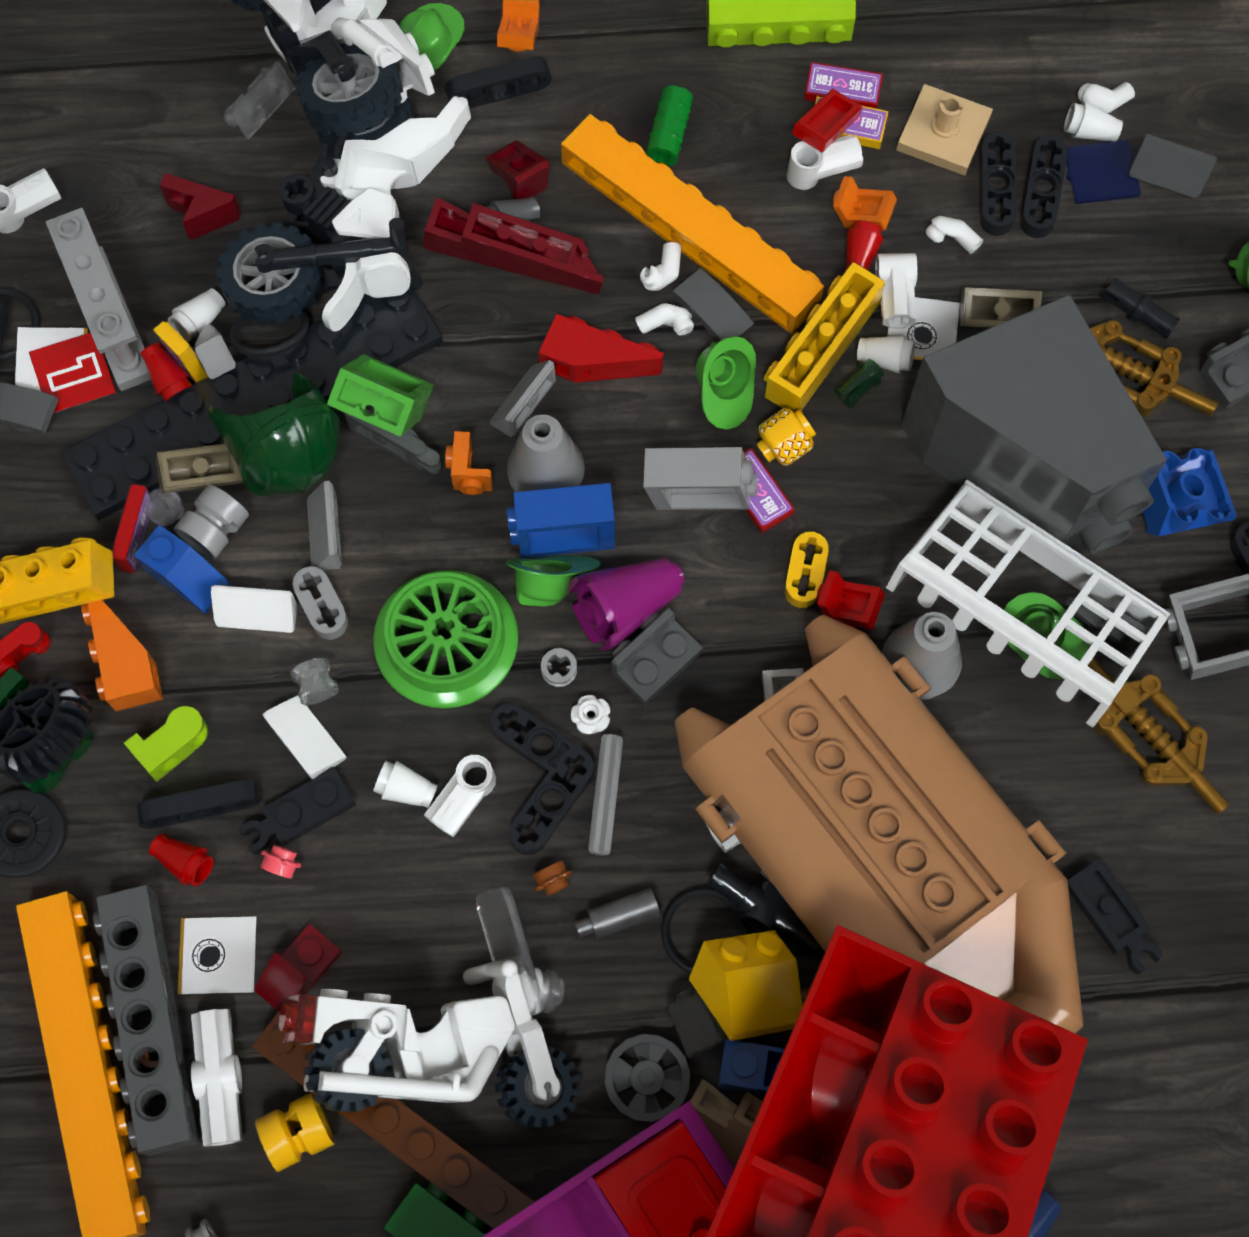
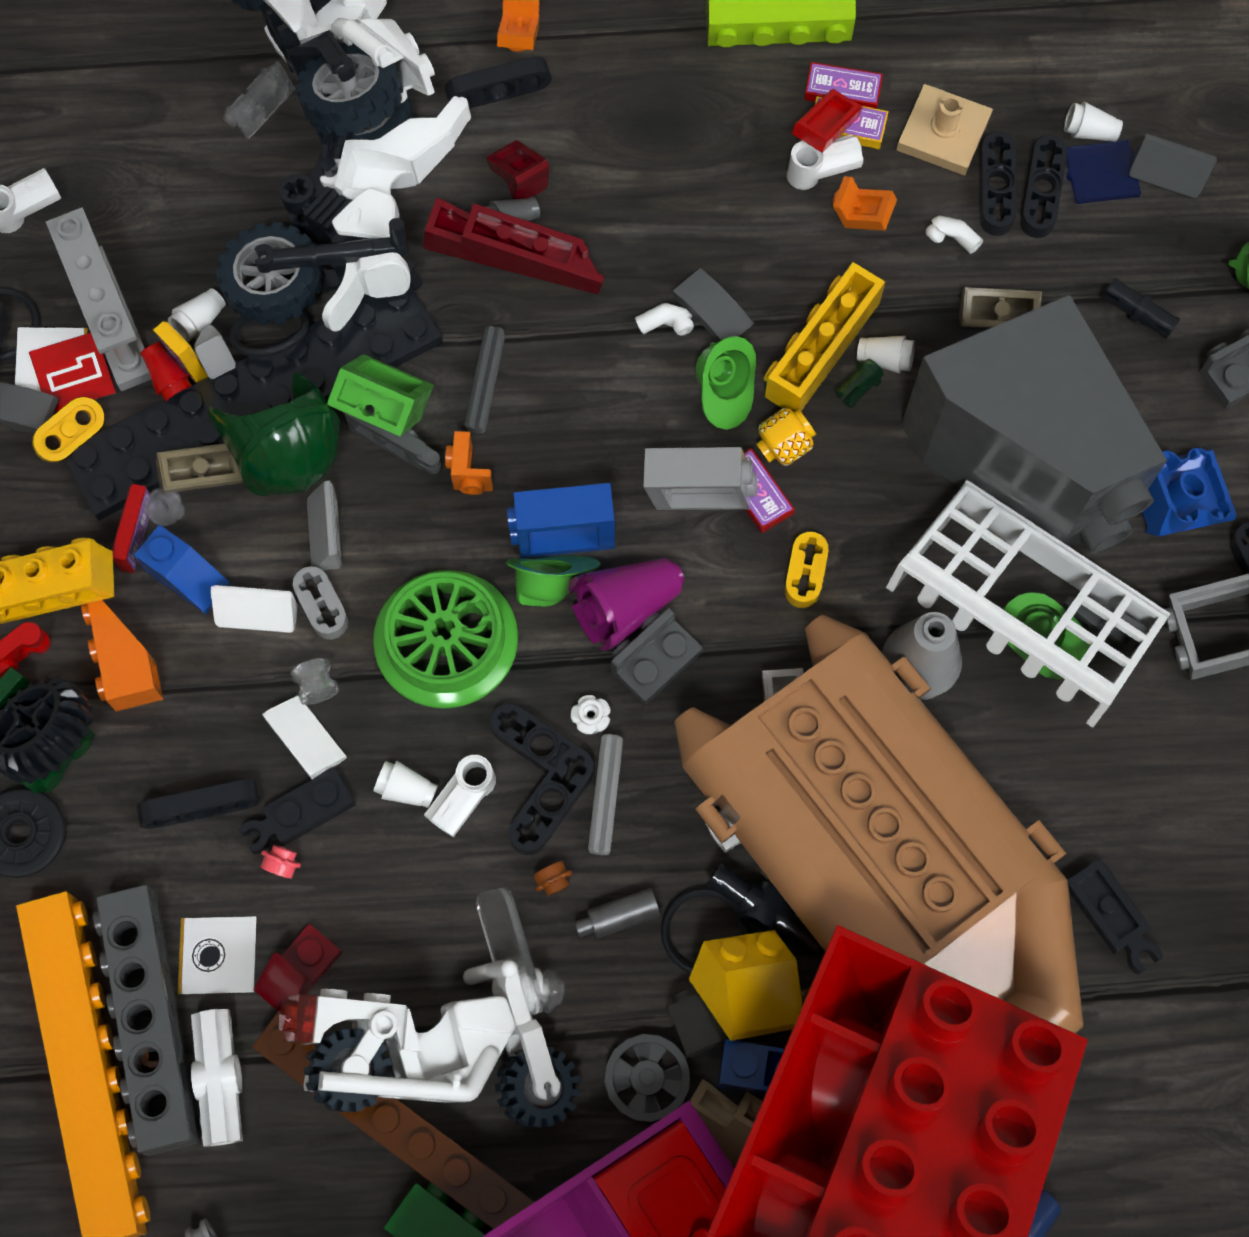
(67, 430): none -> yellow plate
(171, 743): lime leg -> none
(183, 860): red cone -> none
(204, 206): dark red slope -> none
(211, 521): light grey wheel -> none
(280, 1139): yellow wheel -> none
(435, 30): bright green piece -> none
(484, 380): none -> dark grey axle
(524, 398): light grey slope -> none
(544, 457): light grey cone -> none
(560, 655): light grey bush -> none
(595, 355): red slope -> none
(664, 273): white arm -> none
(669, 125): green axle -> none
(685, 217): light orange brick -> none
(850, 602): red bracket -> none
(863, 244): red cone -> none
(898, 296): white piece -> none
(933, 328): white sticker -> none
(1104, 98): white arm -> none
(1159, 383): pearl gold bar -> none
(1183, 765): pearl gold bar -> none

